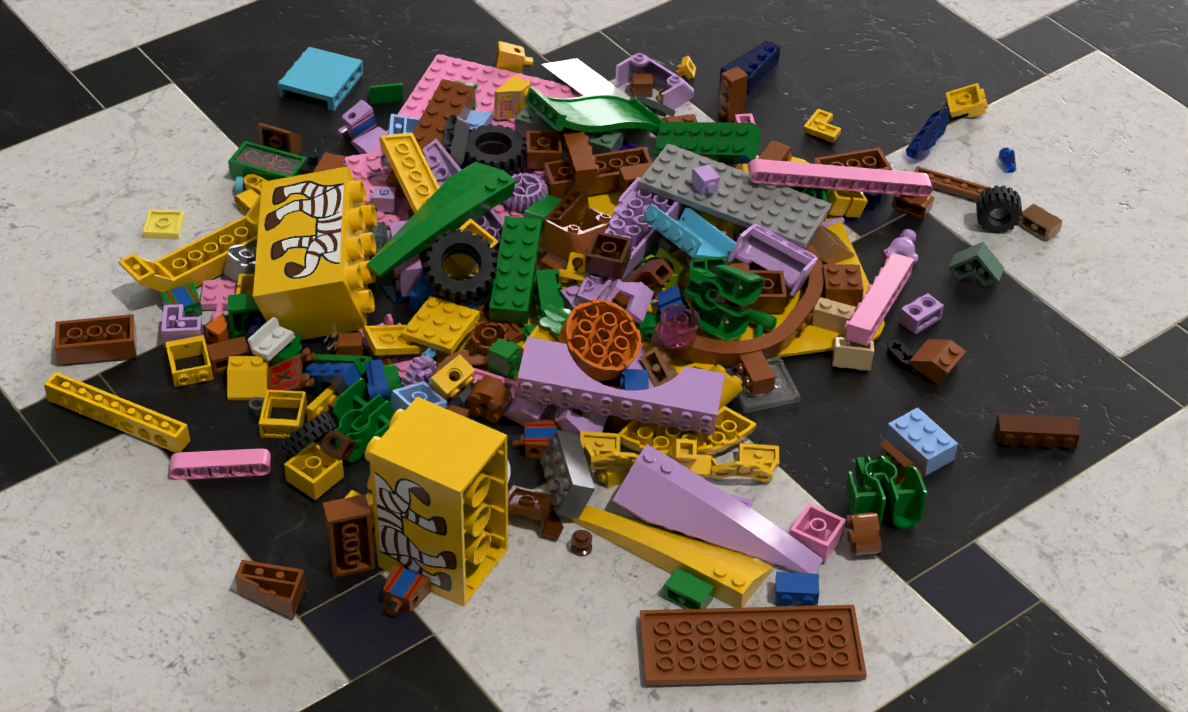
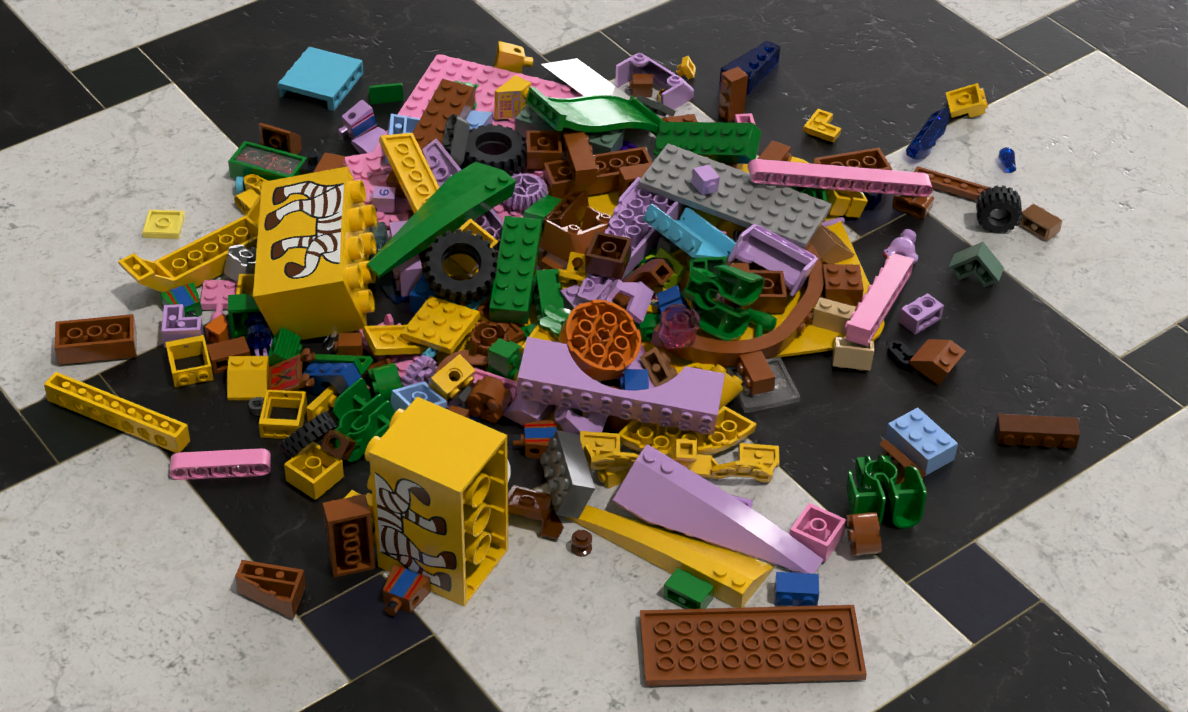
(270, 339): white bracket -> none
(376, 379): blue piece -> none

